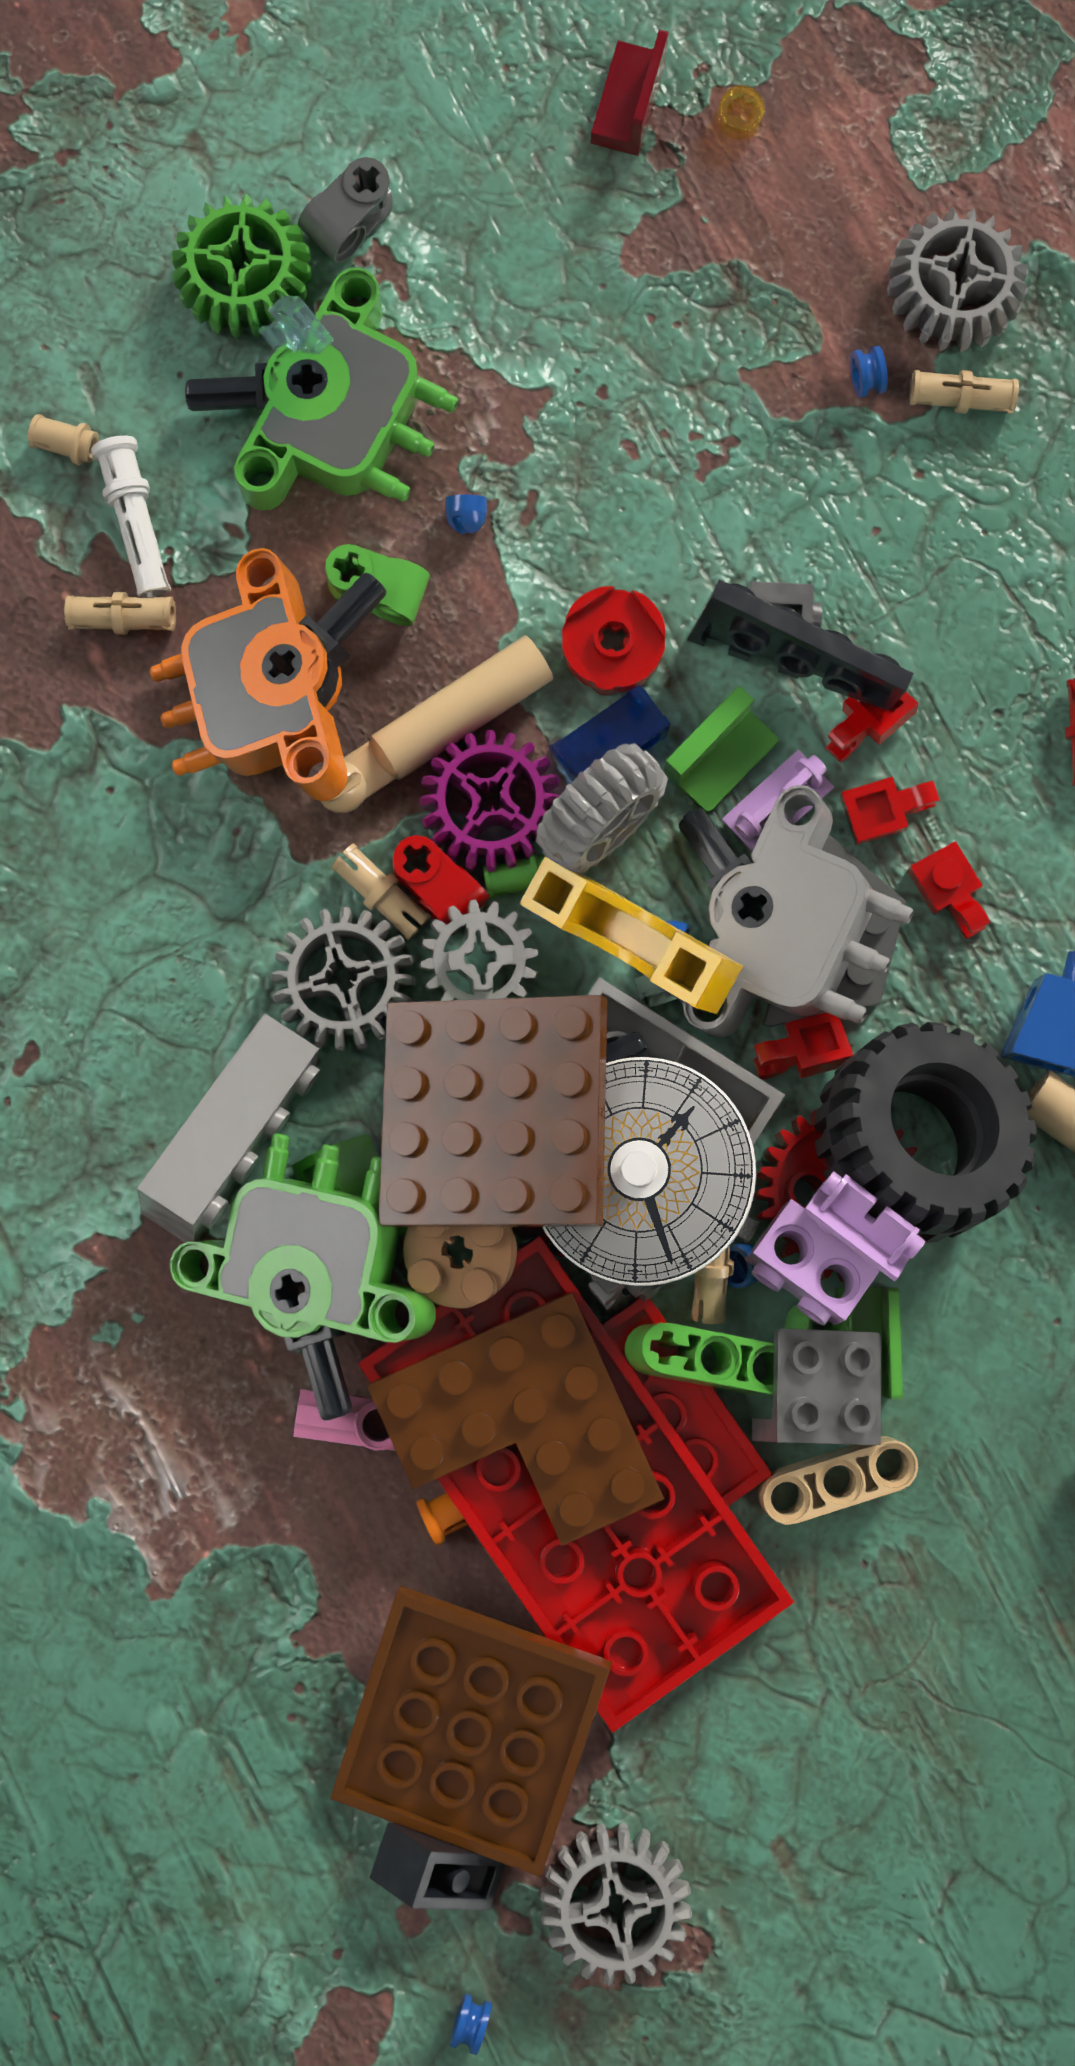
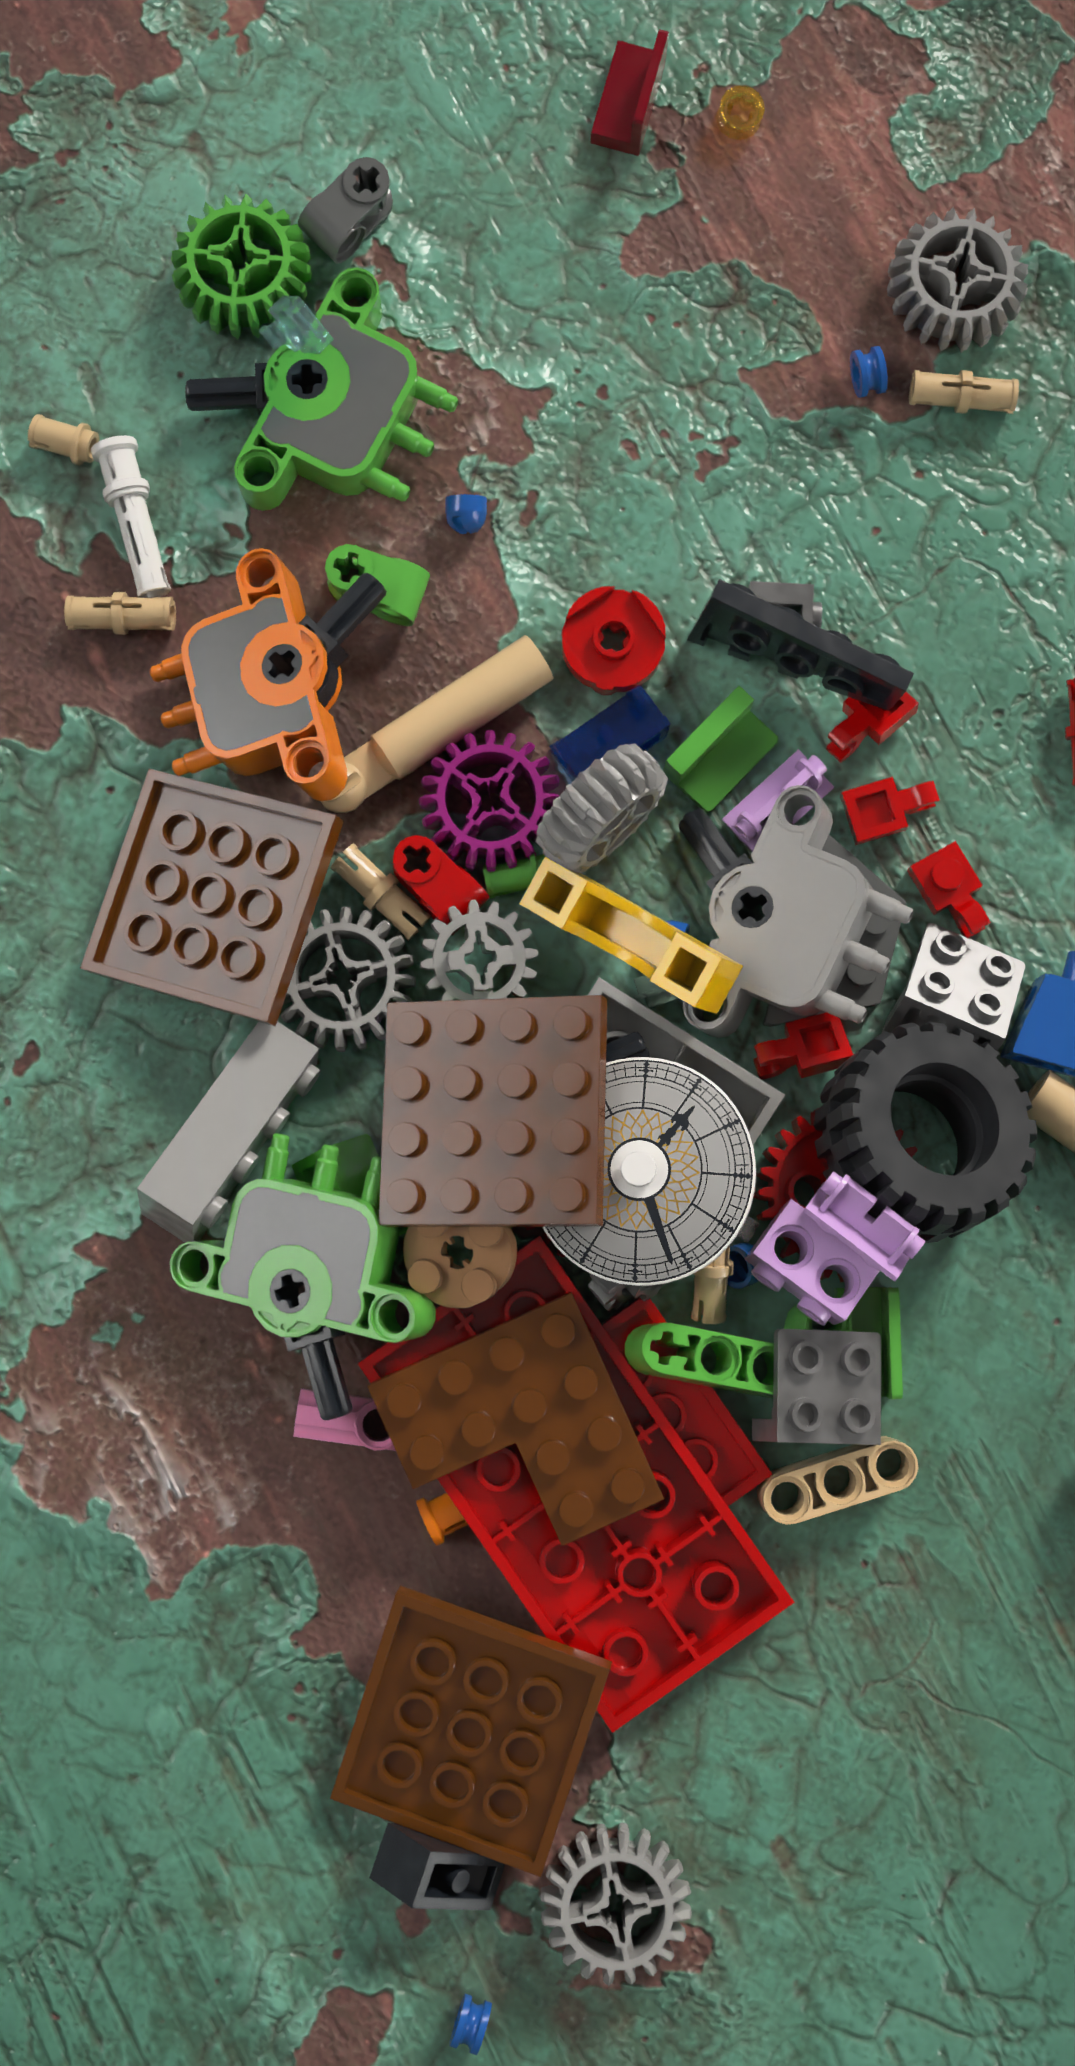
(212, 895): none -> plate
(959, 986): none -> bracket

